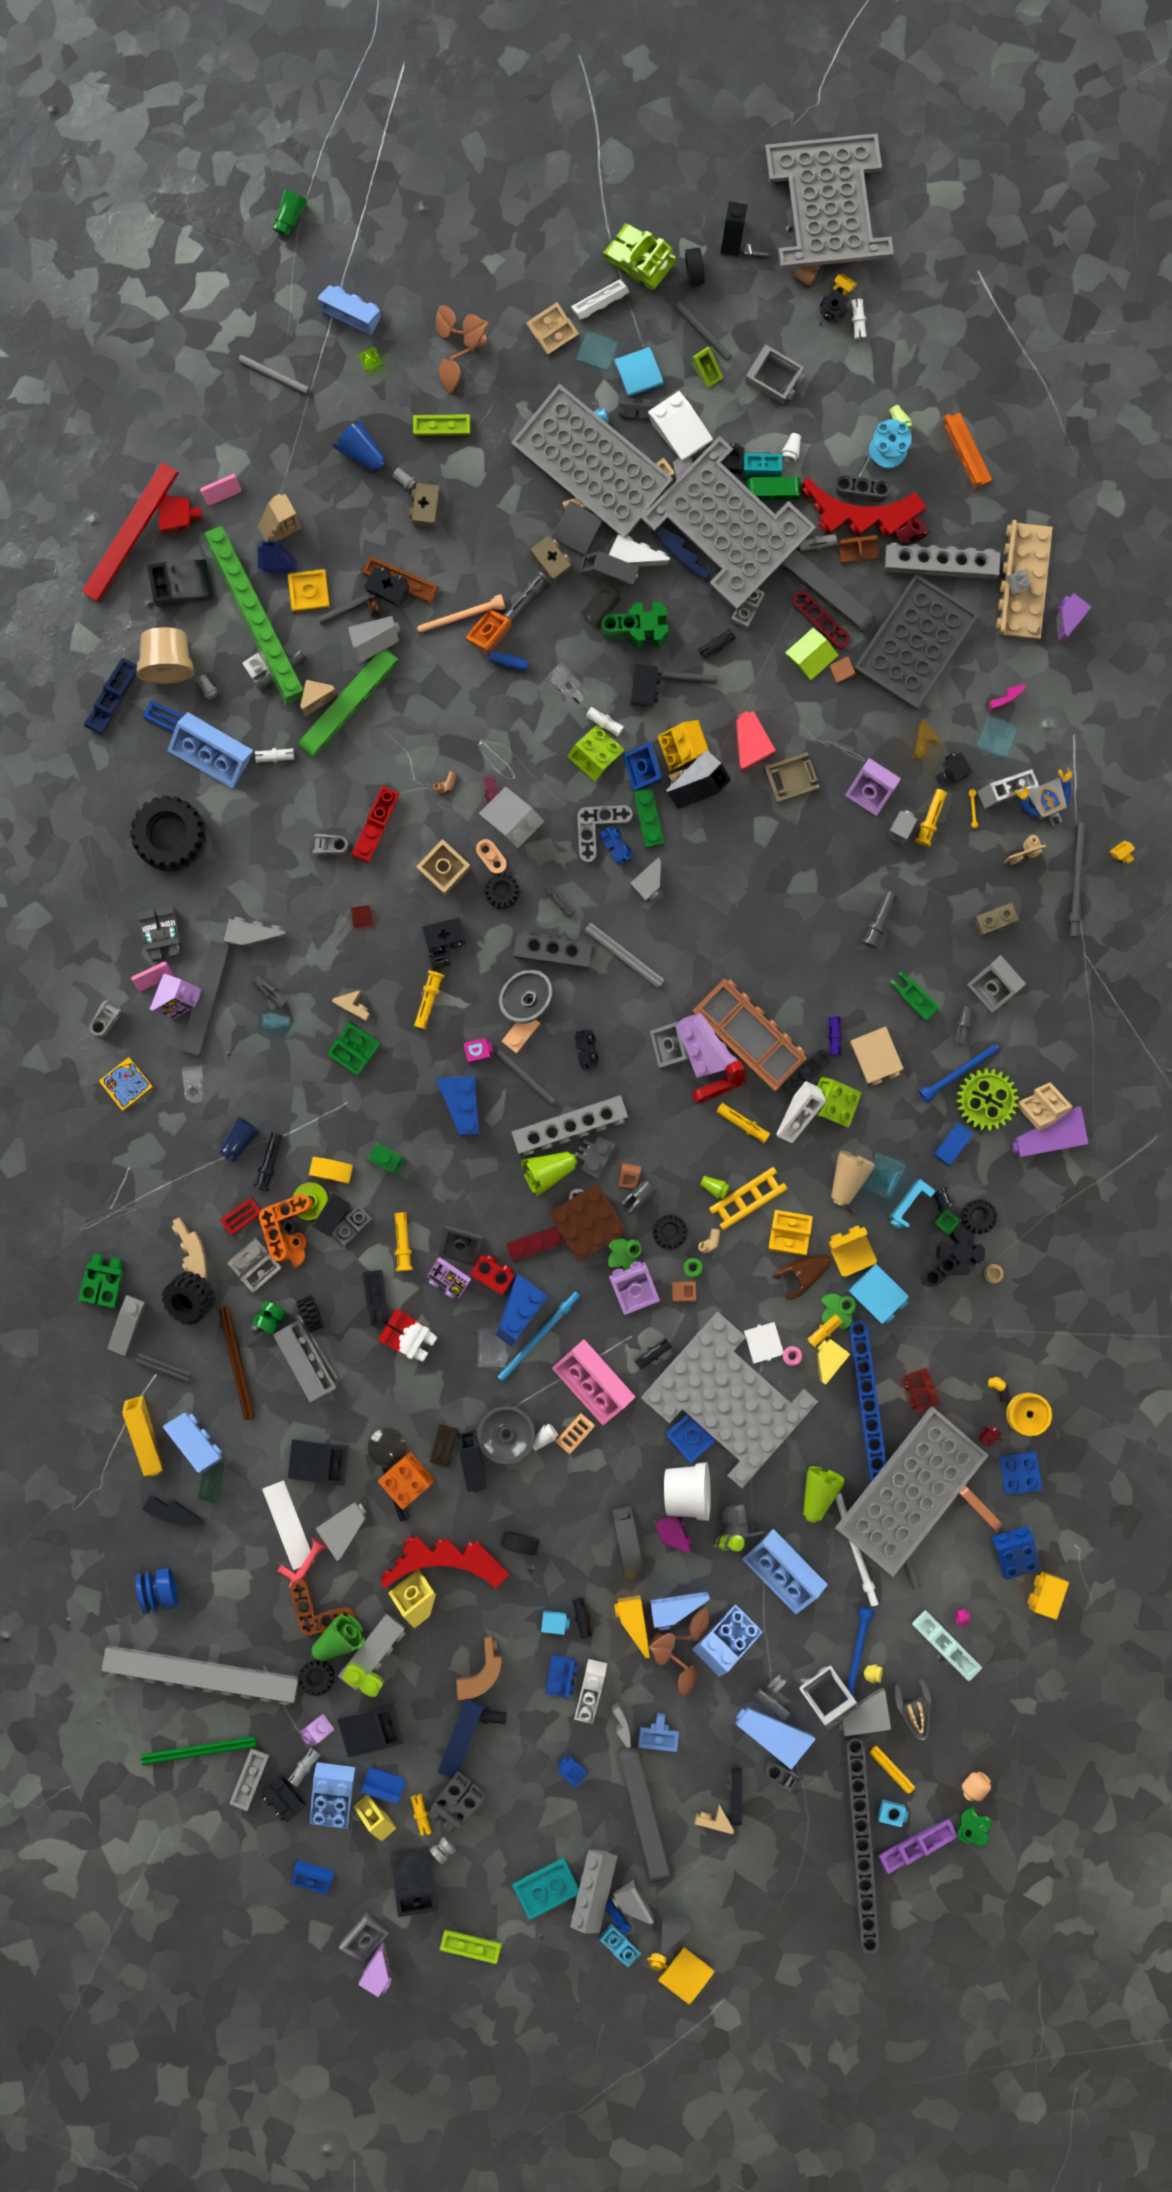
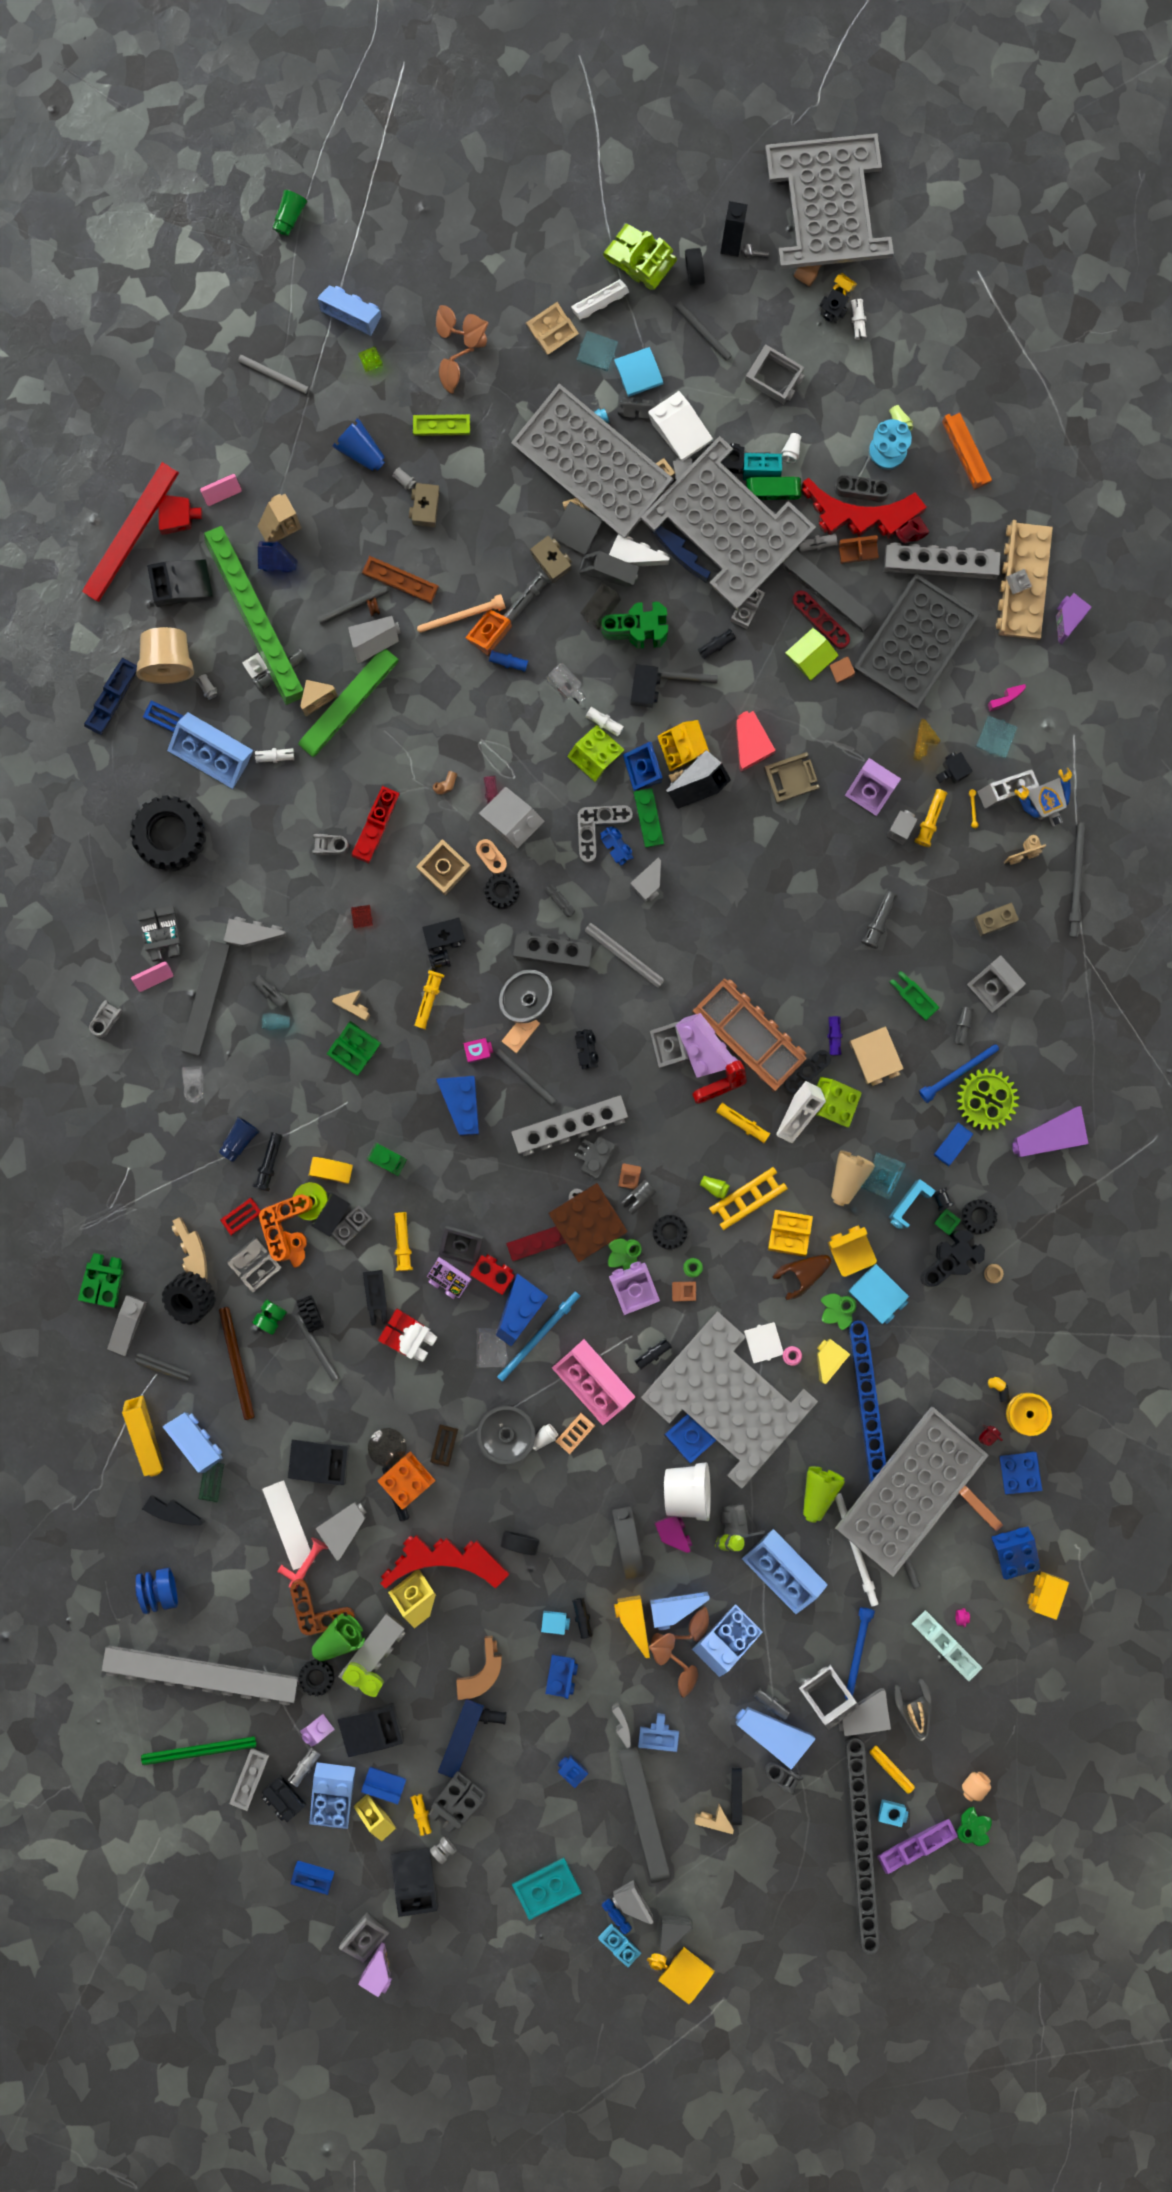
(126, 1084): tile -> none
(174, 997): lavender slope -> none
(295, 1227): black pin -> none
(304, 1361): light grey brick -> none
(308, 590): yellow tile -> none
(393, 595): black brick -> none
(470, 1946): lime plate -> none
(471, 1461): black slope -> none
(547, 1170): lime cone -> none
(590, 1691): white slope -> none
(593, 1891): light grey brick -> none
(707, 367): lime slope -> none
(711, 1243): tan arm -> none
(776, 1684): light grey bush -> none
(825, 1330): yellow axle -> none
(873, 1673): light yellow plate -> none
(926, 1387): clear red brick -> none
(1044, 1106): tan slope -> none
(1123, 851): yellow tile -> none

